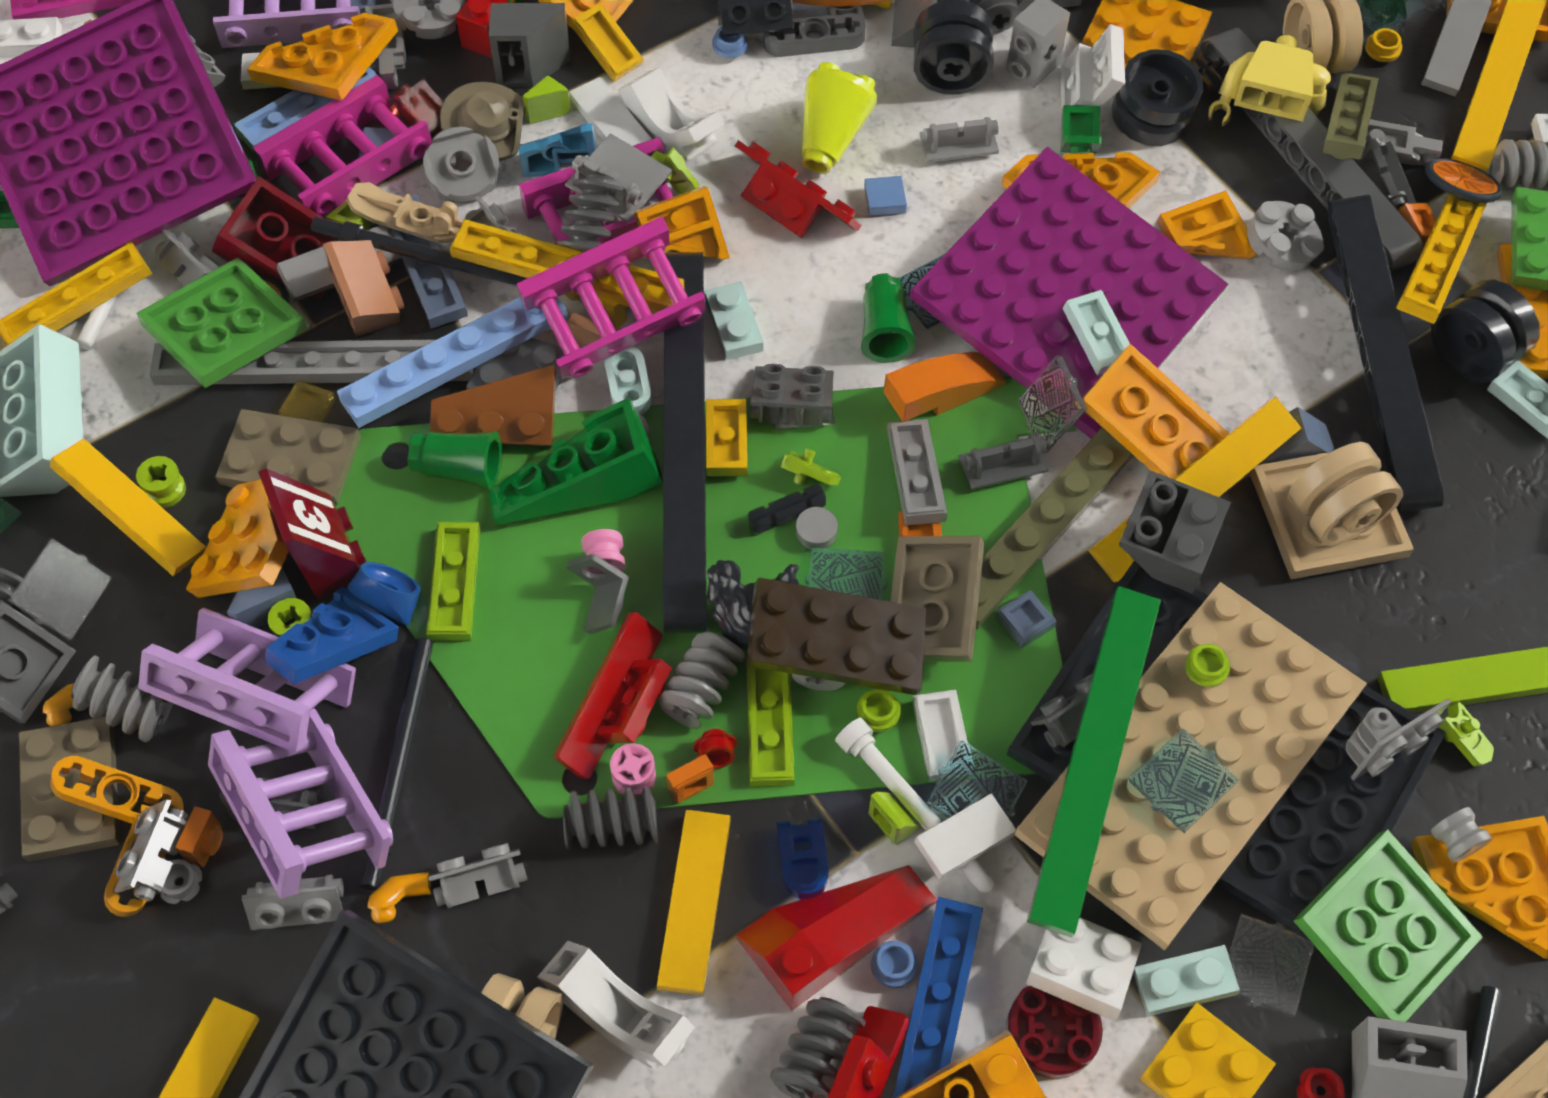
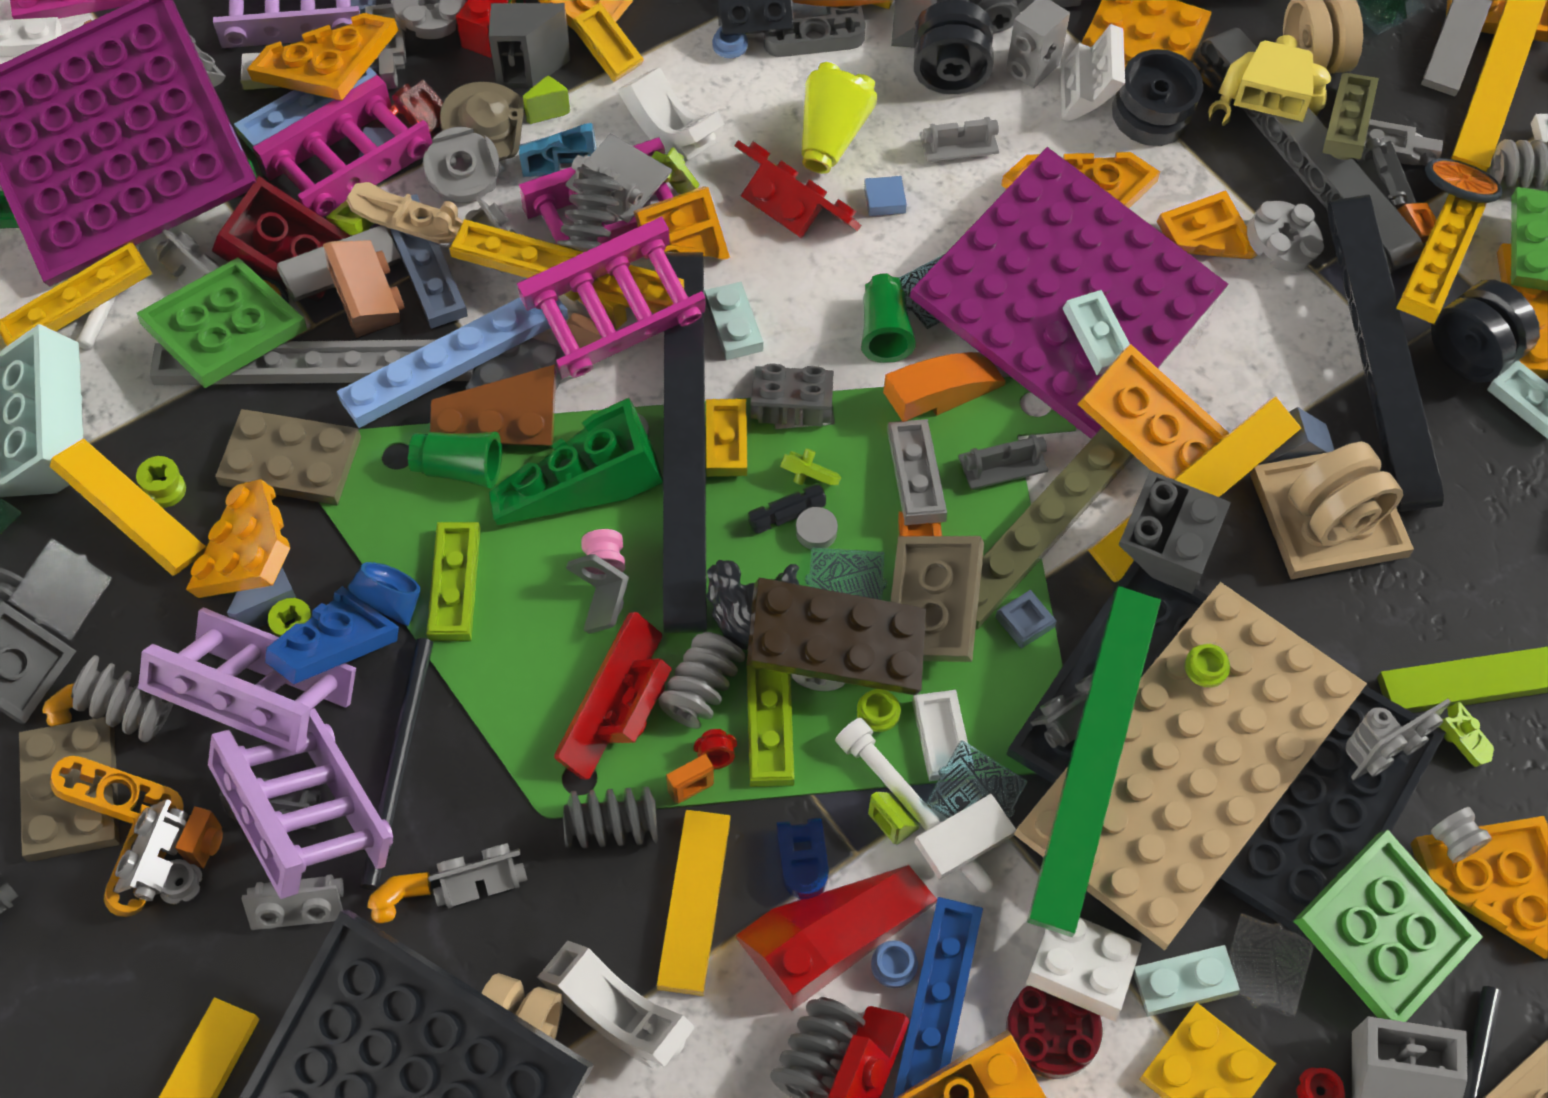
(307, 402): clear yellow tile -> none
(314, 533): dark red slope -> none
(354, 232): black bar -> none
(607, 112): white tile -> none
(629, 383): light aqua plate -> none
(633, 759): bright pink wheel -> none
(1052, 402): clear piece -> none
(1080, 129): green bracket -> none
(1183, 780): clear light blue piece -> none
(1384, 45): yellow plate -> none

